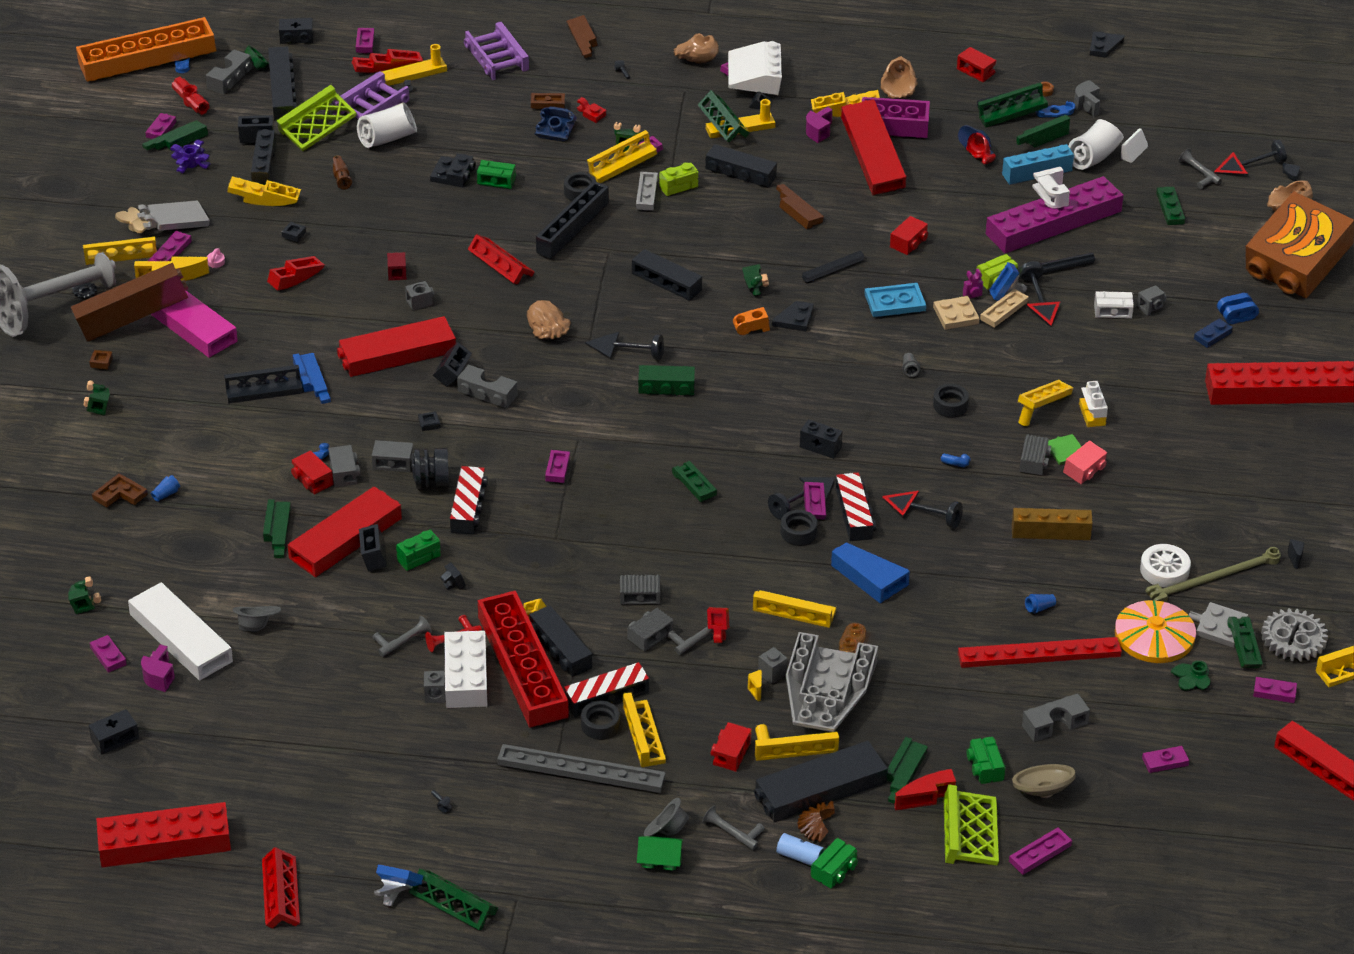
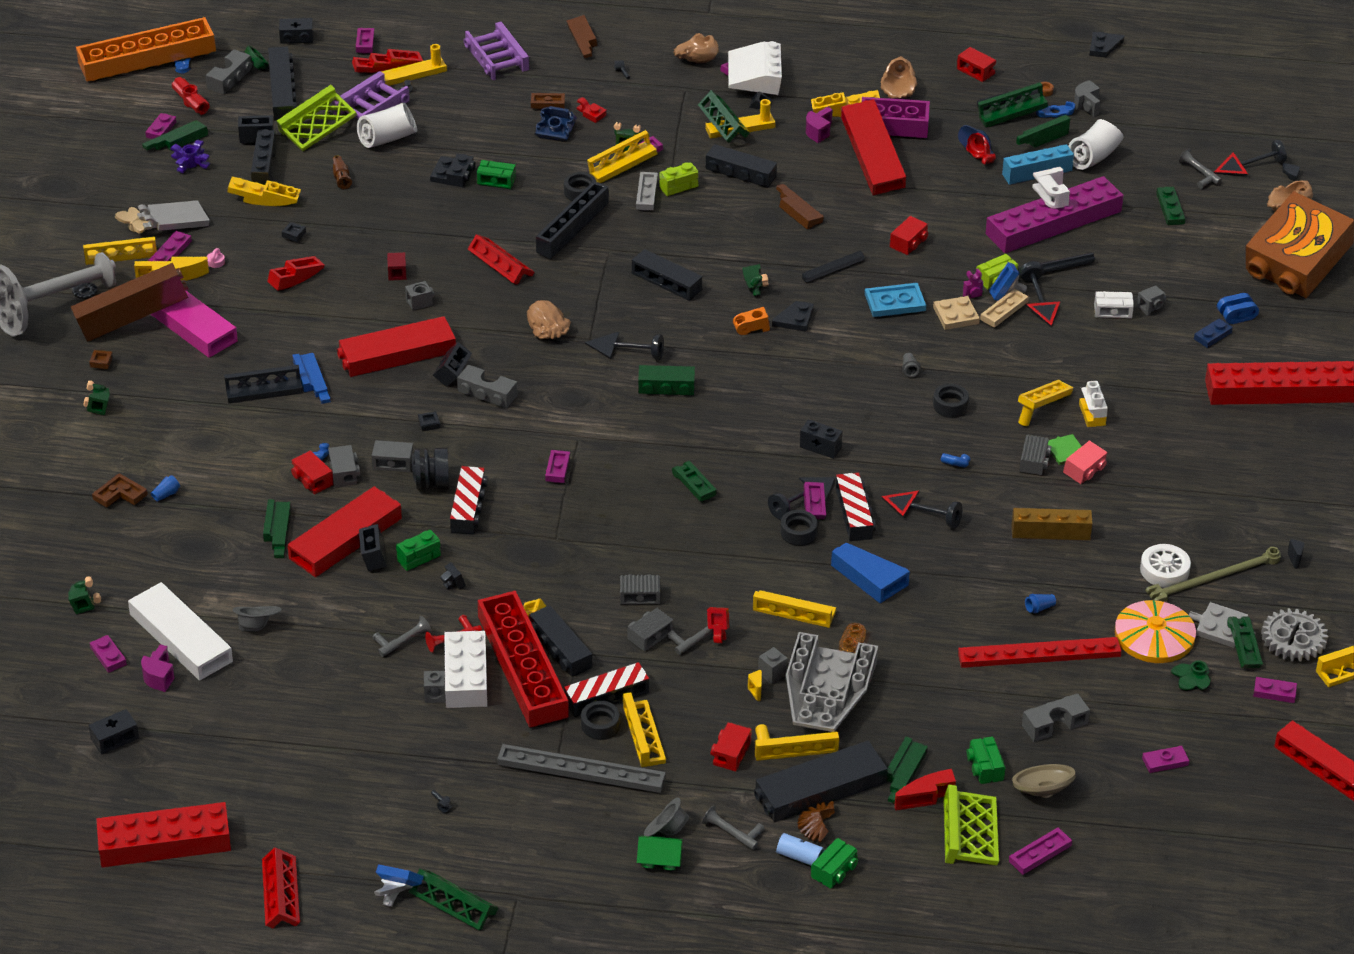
(1134, 146): white slope -> none

